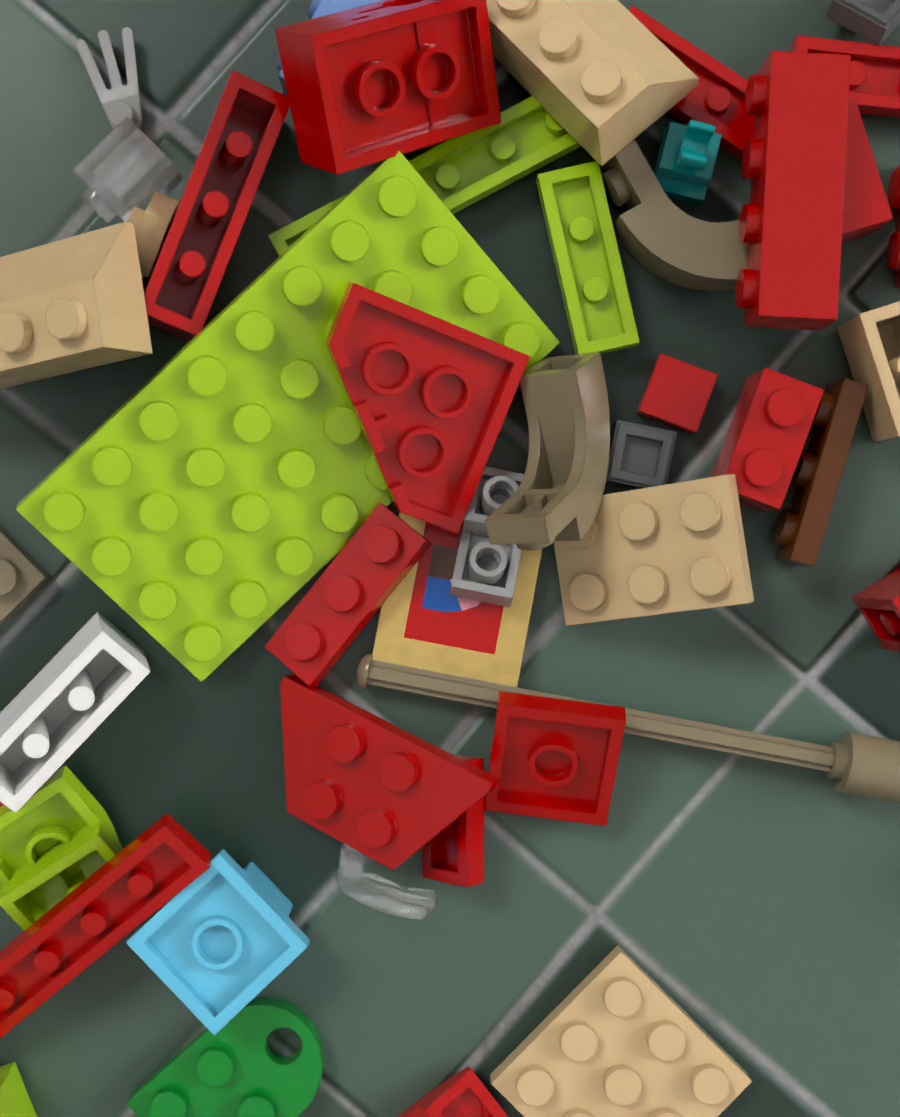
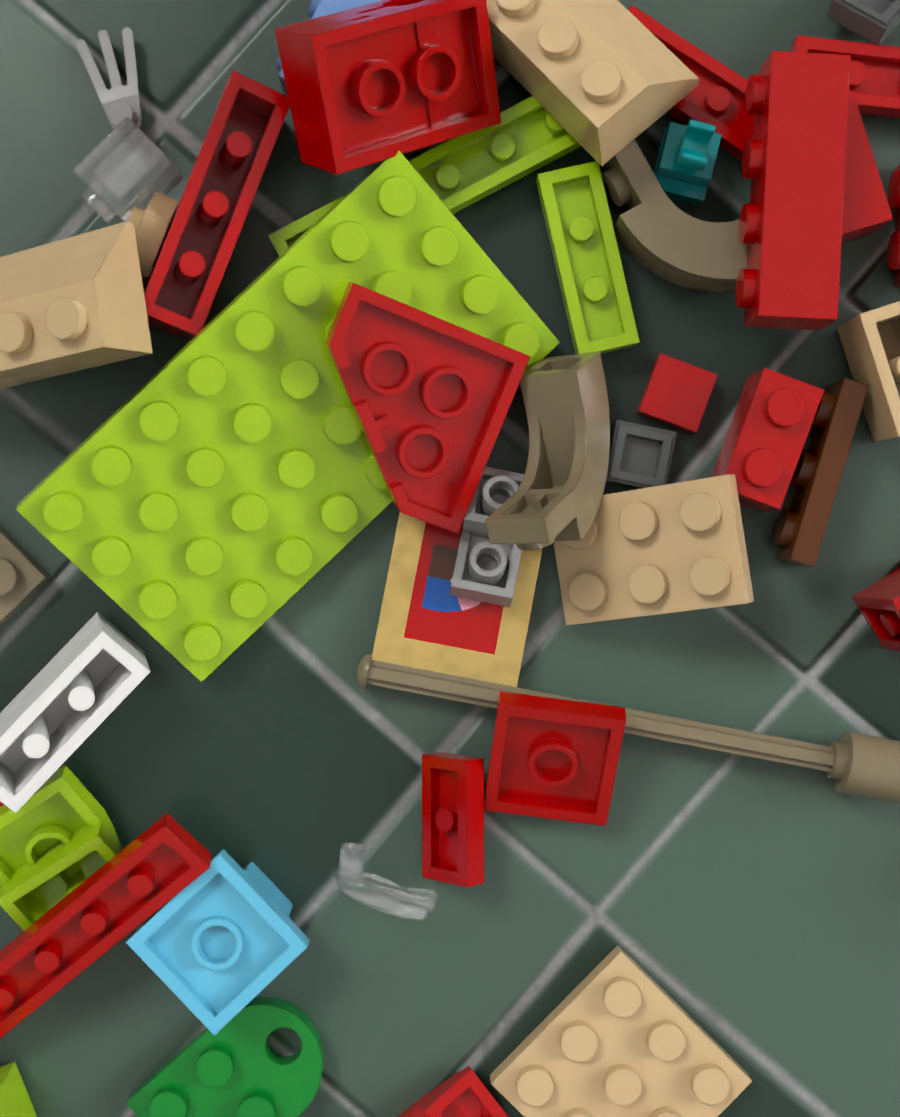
(347, 595): red plate -> none
(368, 777): red wing -> none

